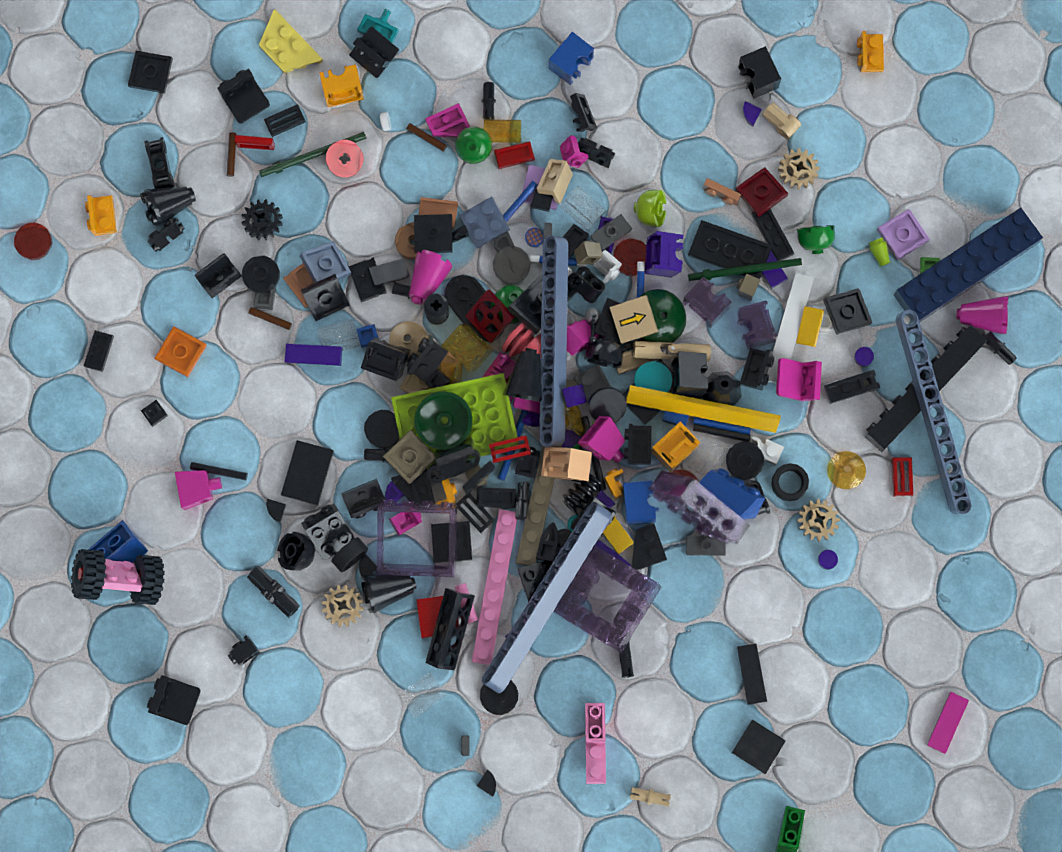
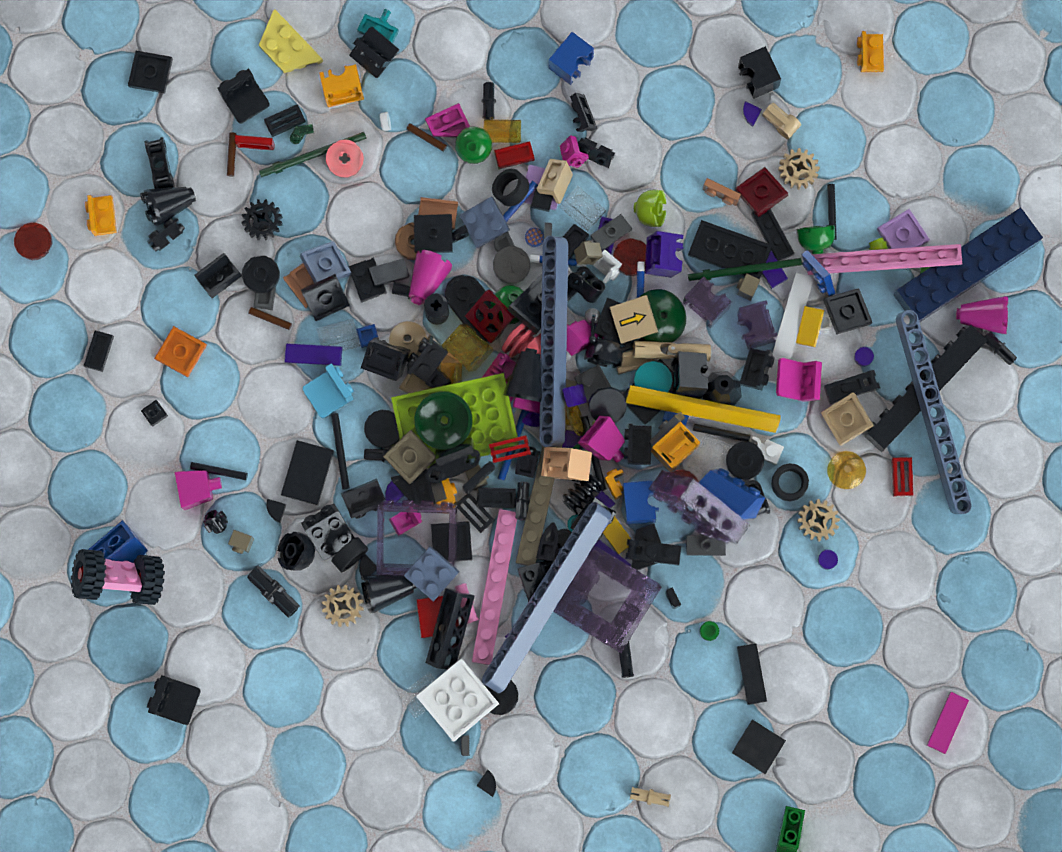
(215, 521): none -> black gear
(240, 542): none -> dark tan plate
(243, 651): black brick -> none
(299, 132): none -> clear green arm
(328, 391): none -> medium azure bracket
(340, 451): none -> black piece
(431, 573): none -> sand blue plate
(457, 699): none -> white plate
(517, 194): none -> black tyre
(595, 743): bright pink slope -> none
(653, 552): none -> black plate
(666, 426): none -> dark grey plate
(672, 597): none -> black tile
(709, 631): none -> green tile
(721, 425): blue bar -> none
(821, 275): none -> blue plate
(832, 206): none -> black bar
(847, 419): none -> tan plate
(890, 259): none -> bright pink plate

